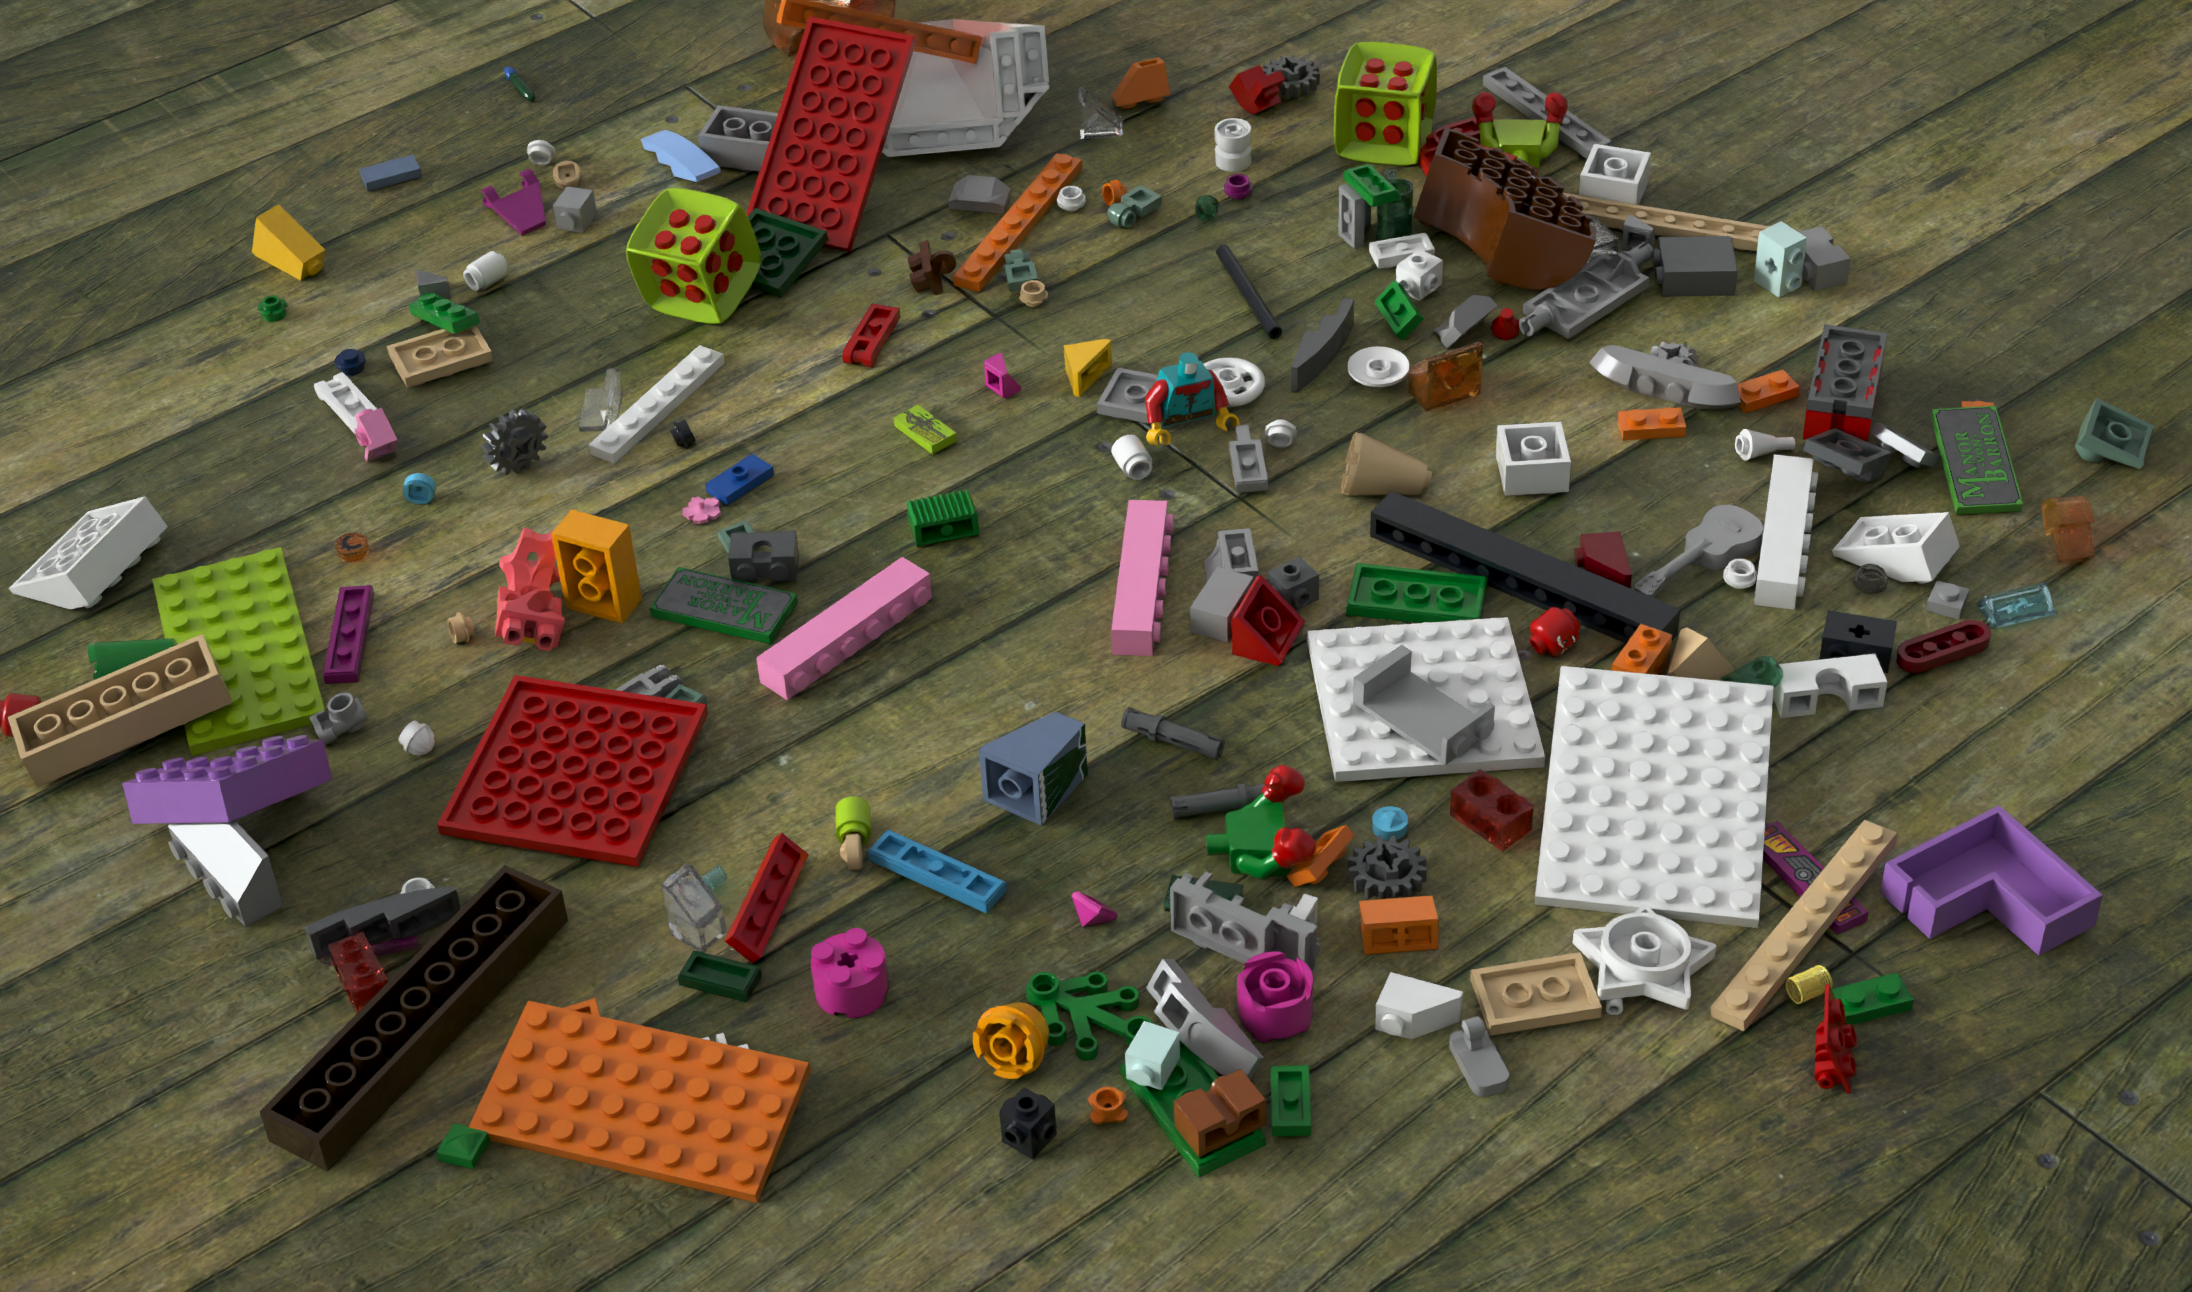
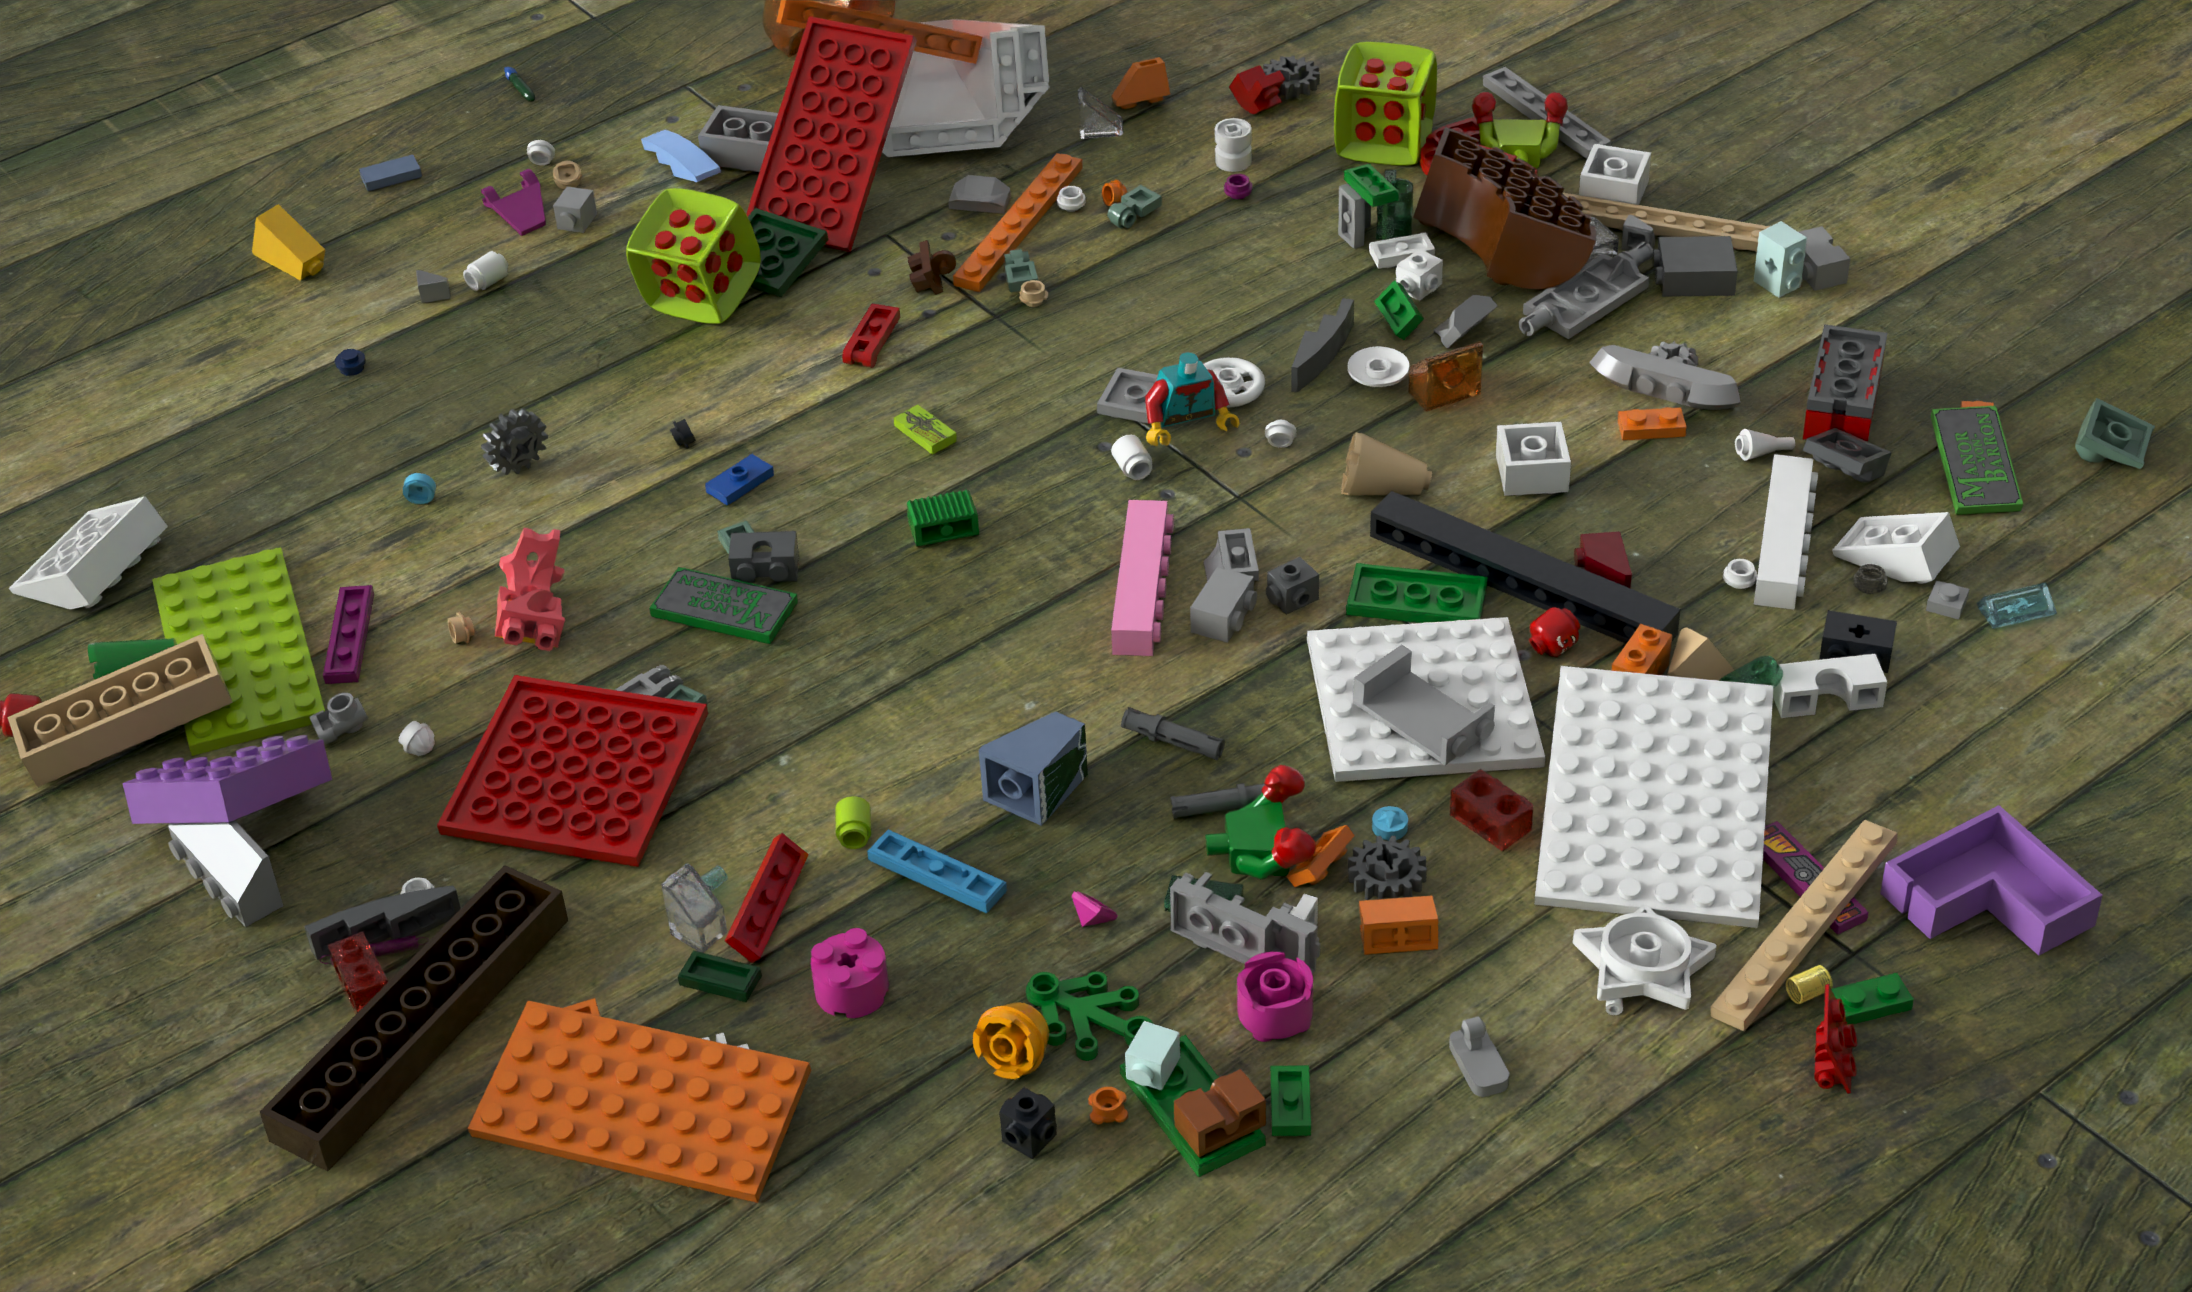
(272, 308): green plate -> none
(343, 398): white plate -> none
(352, 547): clear orange tile -> none
(375, 433): bright pink brick -> none
(439, 355): tan plate -> none
(443, 313): green plate -> none
(463, 1146): green tile -> none
(597, 566): light orange brick -> none
(603, 405): clear panel -> none
(656, 404): white plate -> none
(702, 510): bright pink plant -> none
(844, 628): bright pink brick -> none
(852, 852): tan tile -> none
(997, 377): dark pink slope -> none
(1086, 363): yellow slope -> none
(1201, 1028): light grey slope -> none
(1210, 207): clear green hinge -> none
(1247, 462): light grey hinge -> none
(1249, 292): black piece -> none
(1264, 625): red slope -> none
(1416, 1007): white slope -> none
(1505, 325): red rock -> none
(1535, 993): tan plate -> none
(1721, 537): light grey piece -> none
(1766, 391): orange plate -> none
(1914, 453): light grey plate -> none
(1943, 646): dark red plate -> none
(2070, 523): clear orange brick -> none

